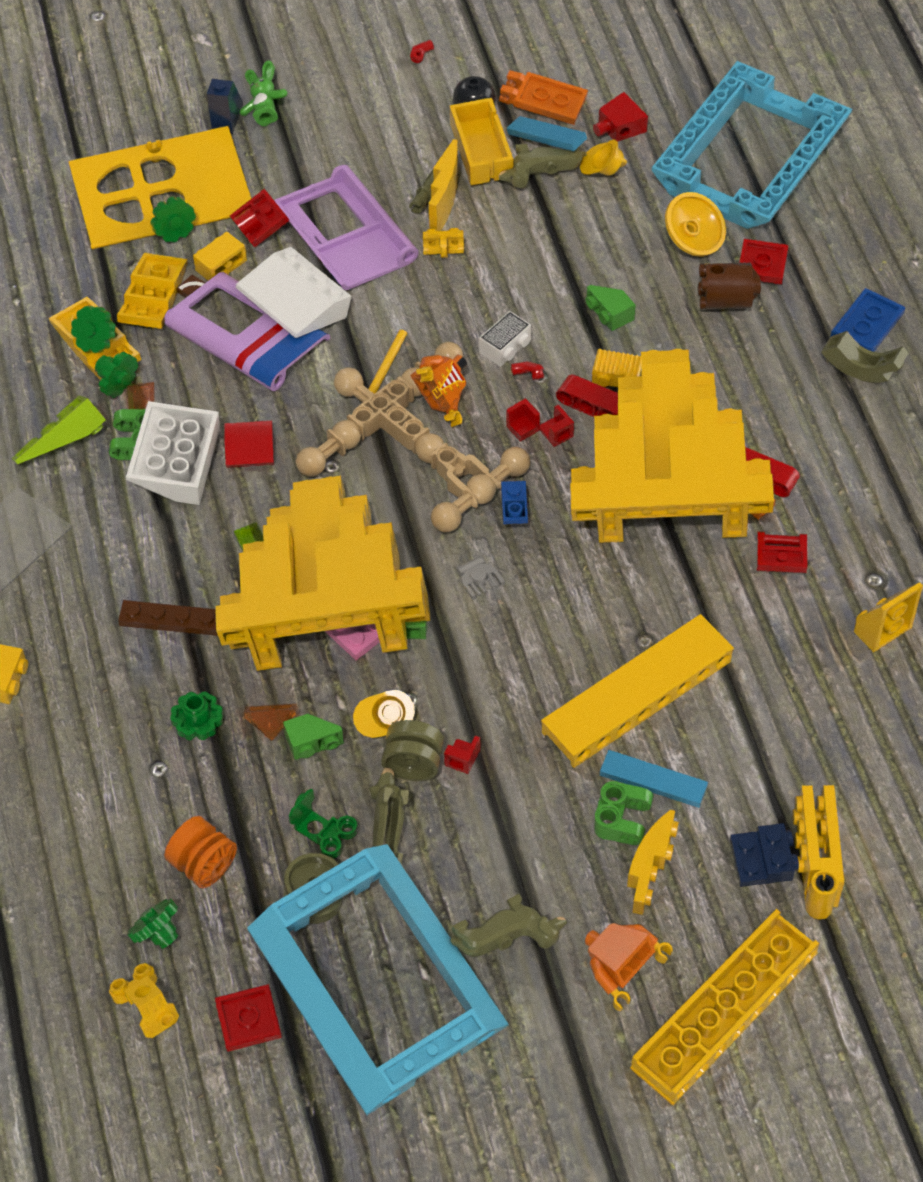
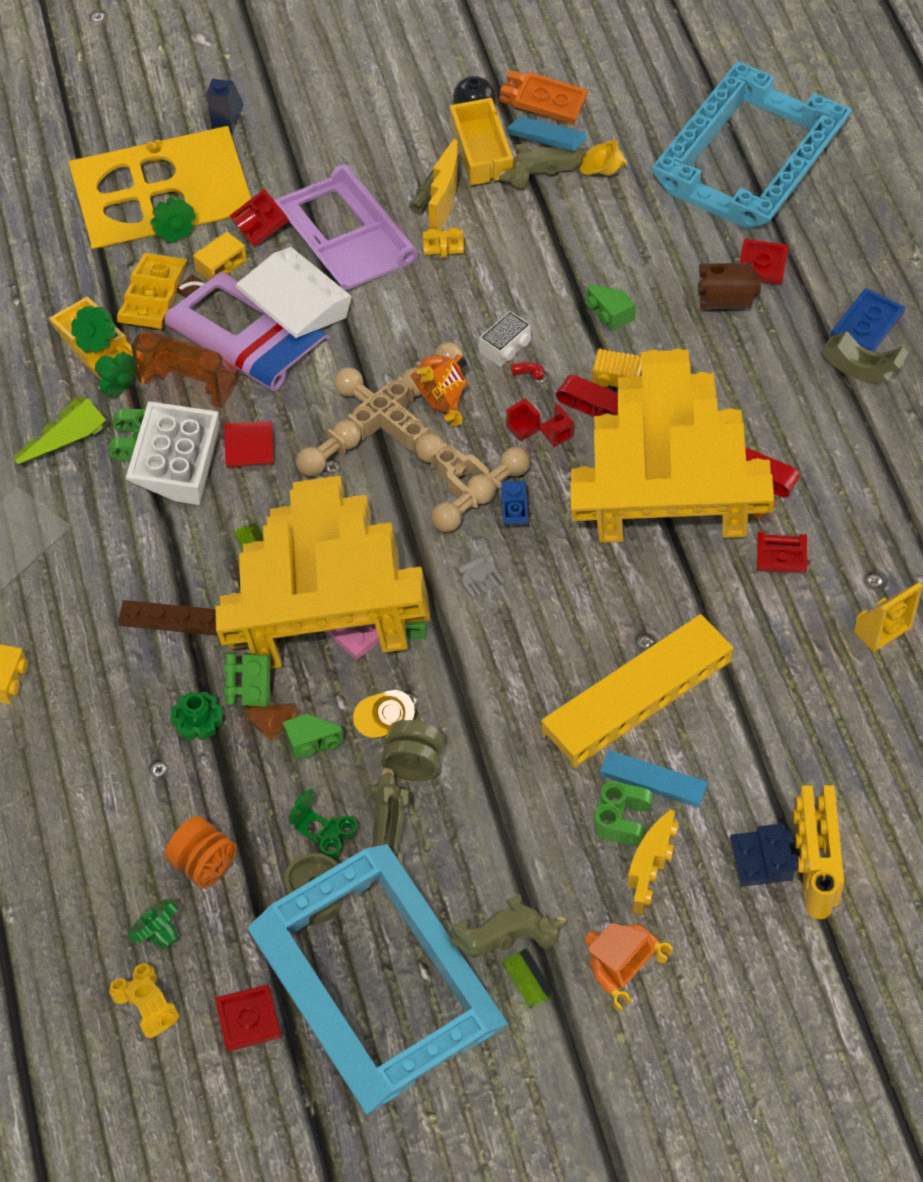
(140, 394): clear orange slope -> none
(159, 354): none -> clear orange windscreen
(255, 679): none -> bright green plate
(263, 94): bright green animal -> none
(388, 360): yellow bar -> none
(418, 51): red arm -> none
(462, 754): red panel -> none
(527, 978): none -> clear neon green tile
(621, 119): red torso -> none
(702, 219): yellow dish -> none
(723, 1007): yellow tile -> none

